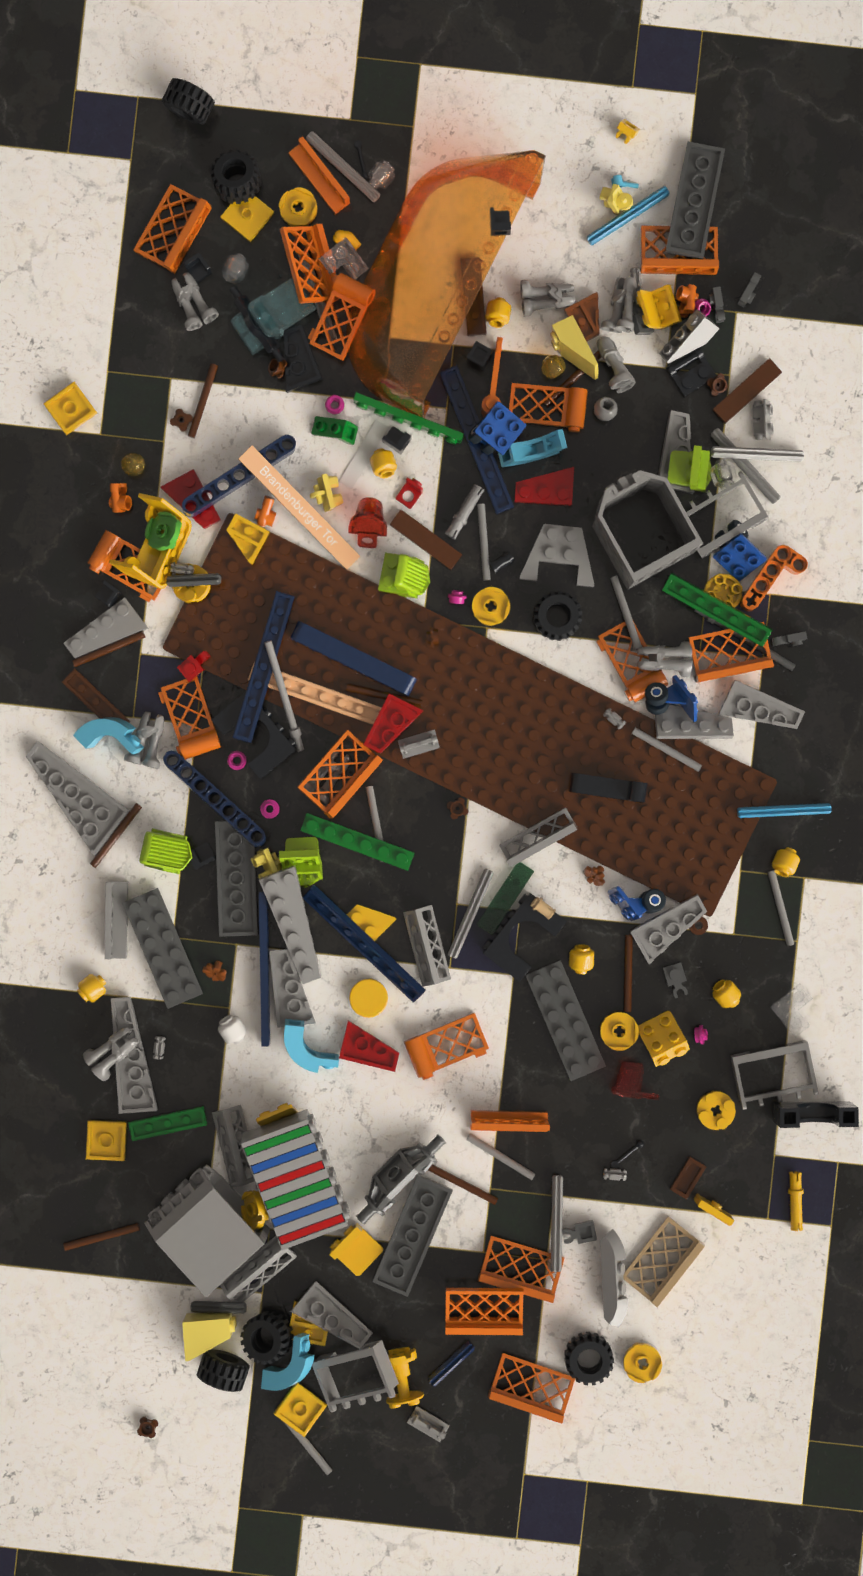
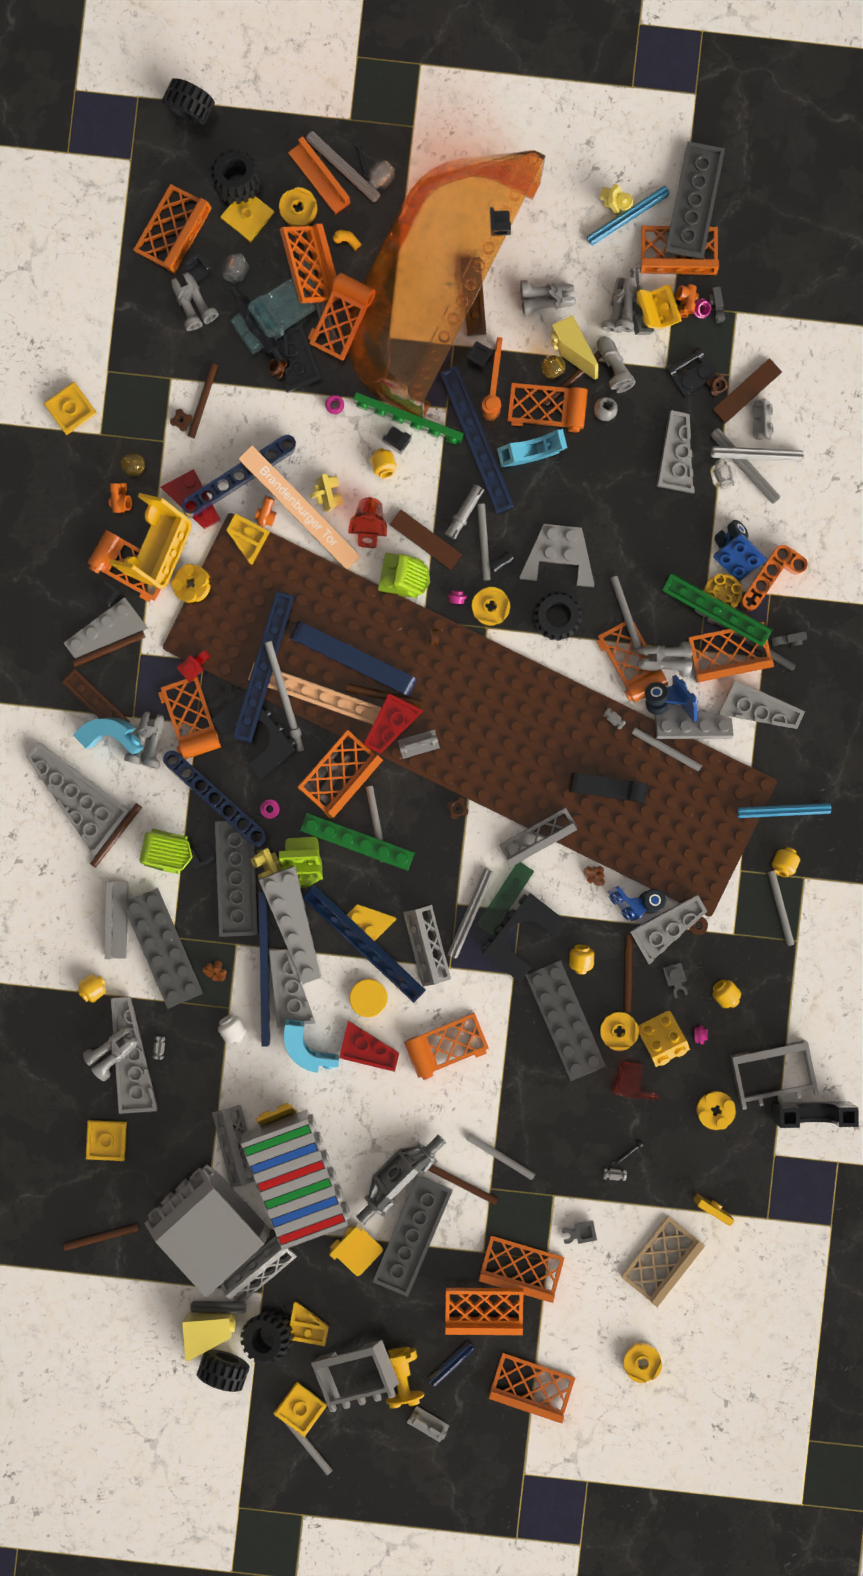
(142, 1431): reddish brown plate -> none
(167, 1123): green tile -> none
(172, 530): bright green plate -> none
(182, 569): light grey piece -> none
(193, 580): dark grey axle -> none
(230, 760): dark pink plate -> none
(254, 1210): yellow plate -> none
(280, 1378): medium azure arch -> none
(329, 1314): light grey wing -> none
(335, 428): green bracket -> none
(344, 255): clear plate -> none
(363, 454): white sticker -> none
(413, 486): red bracket -> none
(497, 430): blue plate -> none
(498, 312): yellow head -> none
(509, 1121): orange fence -> none
(542, 907): tan pin -> none
(549, 489): red wing -> none
(556, 1223): light grey axle -> none
(586, 315): dark orange wing -> none
(595, 1373): black tyre -> none
(613, 1284): light grey brick -> none
(617, 179): medium azure hand -> none
(626, 488): light grey container -> none
(628, 129): yellow tile -> none
(688, 1177): reddish brown tile -> none
(690, 336): light grey slope -> none
(690, 469): lime piece -> none
(748, 294): dark grey plate -> none
(751, 523): light grey hinge -> none
(788, 1009): clear plate -> none
(796, 1200): yellow pin -> none

